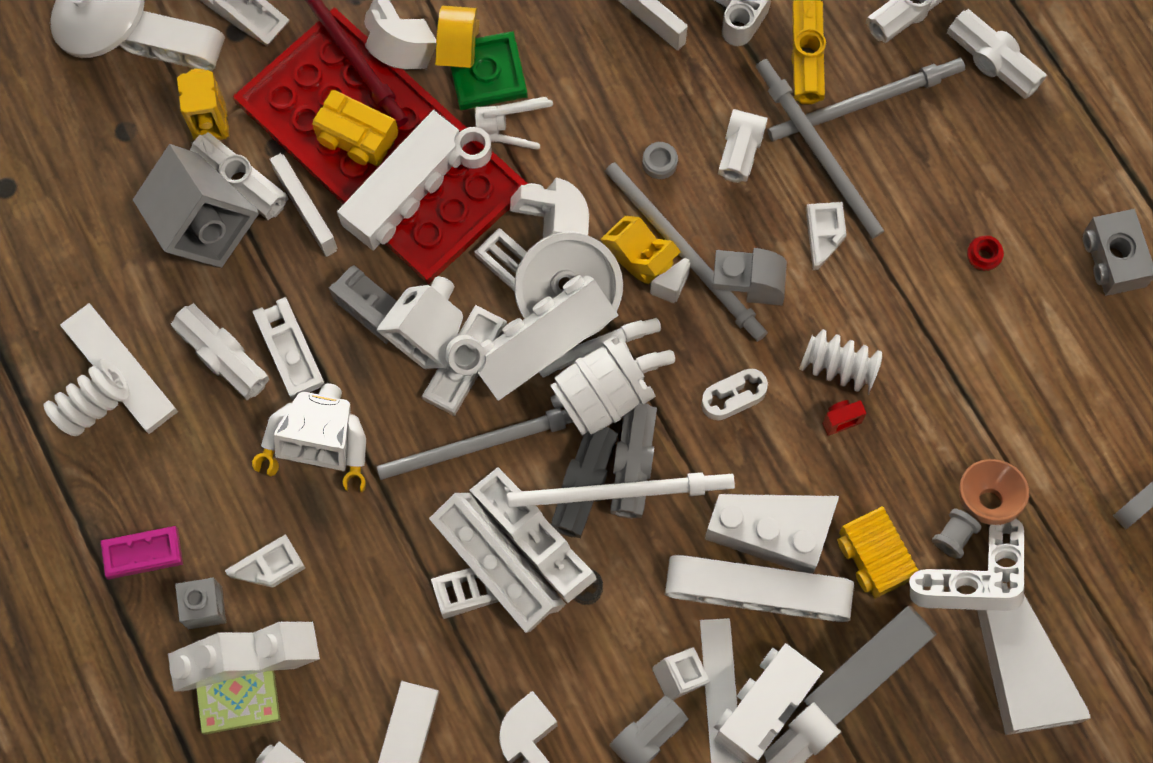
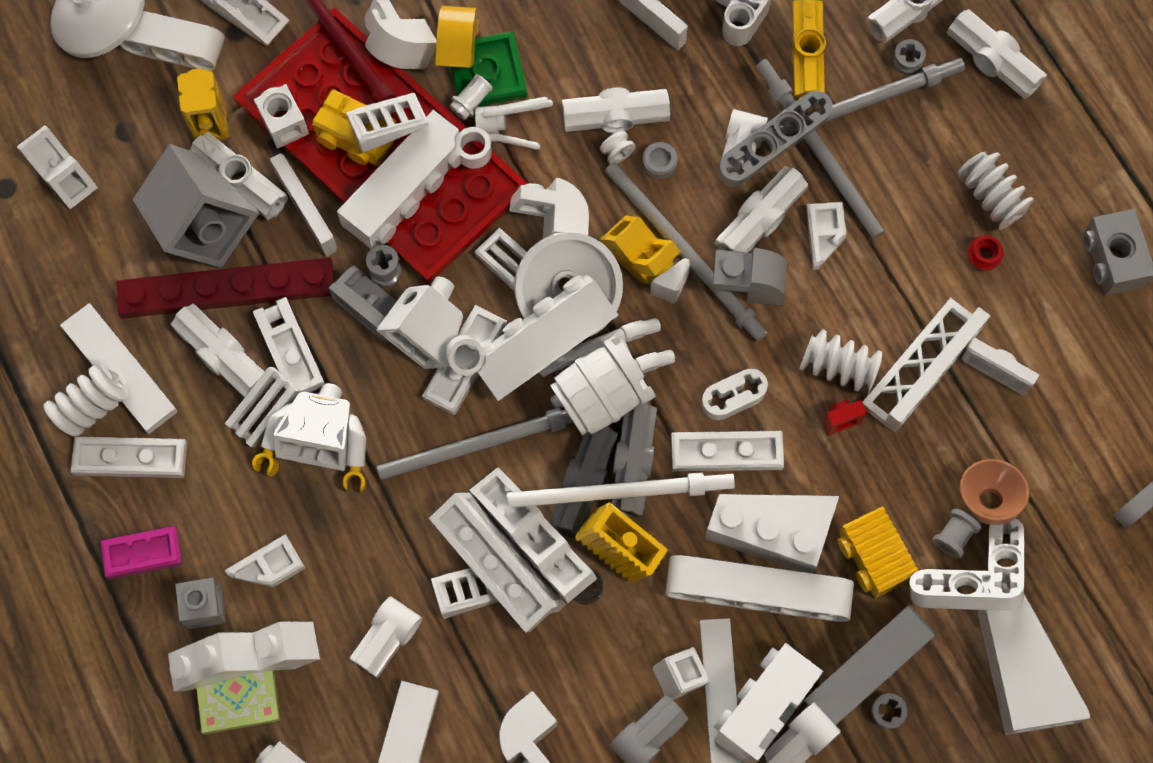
(57, 167): none -> white slope
(129, 457): none -> white tile
(225, 287): none -> dark red plate
(252, 397): none -> white tile
(285, 128): none -> white brick
(379, 255): none -> light grey bush
(380, 136): none -> white slope
(391, 628): none -> white piece
(470, 97): none -> white pin
(616, 110): none -> white piece
(617, 147): none -> white bush
(621, 543): none -> yellow brick
(727, 451): none -> white tile
(763, 211): none -> white piece
(772, 135): none -> light grey beam
(882, 701): none -> light grey bush
(899, 60): none -> light grey bush
(938, 366): none -> white fence
(995, 189): none -> white piece
(1000, 366): none -> white plate

